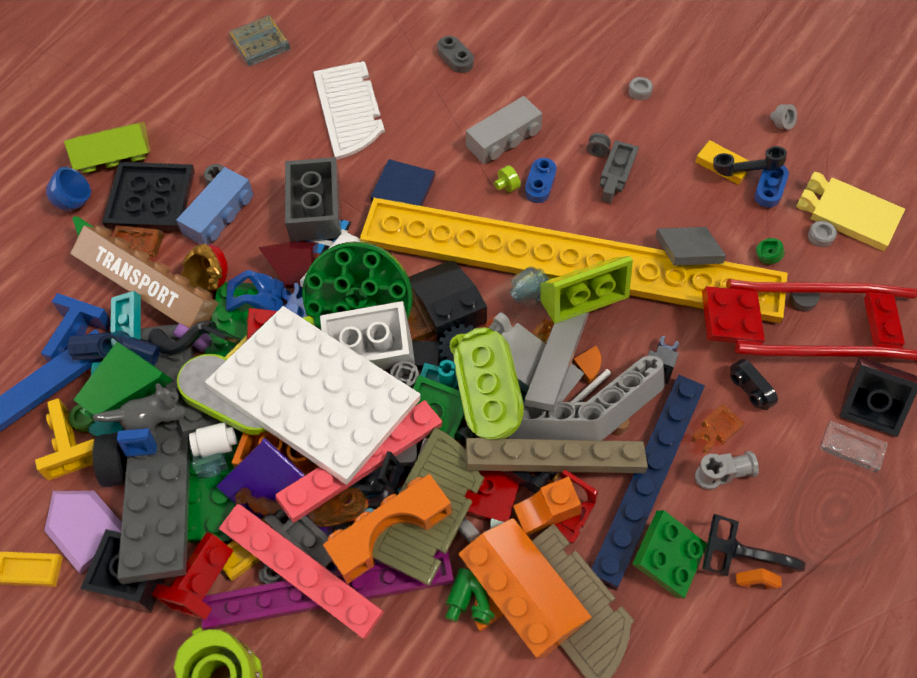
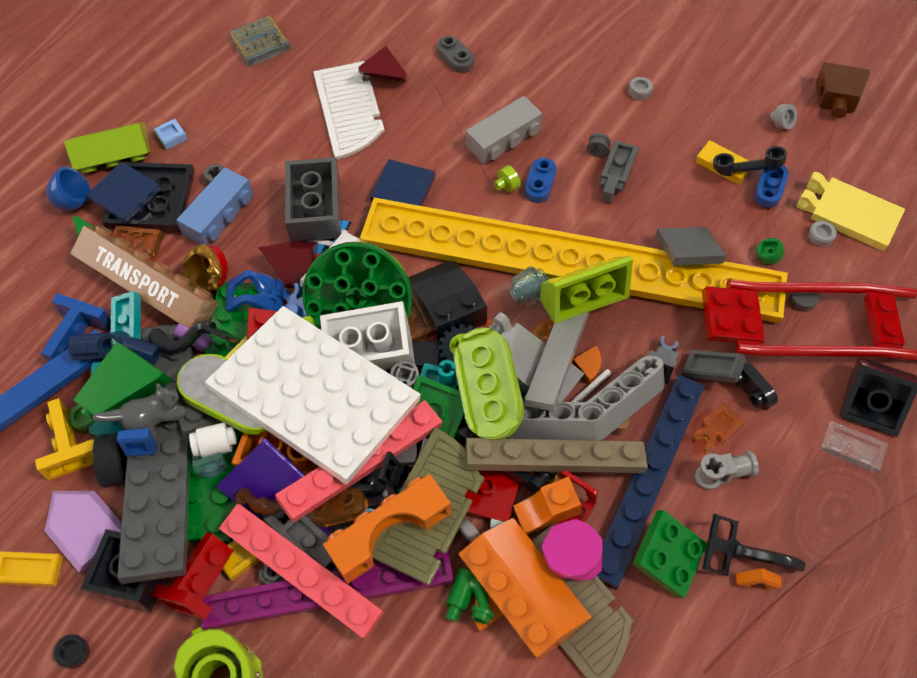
(71, 651): none -> black tile
(123, 192): none -> dark blue tile
(170, 134): none -> light blue tile
(384, 66): none -> dark red slope
(573, 550): none -> dark pink hat
(714, 366): none -> dark grey tile
(840, 88): none -> reddish brown torso

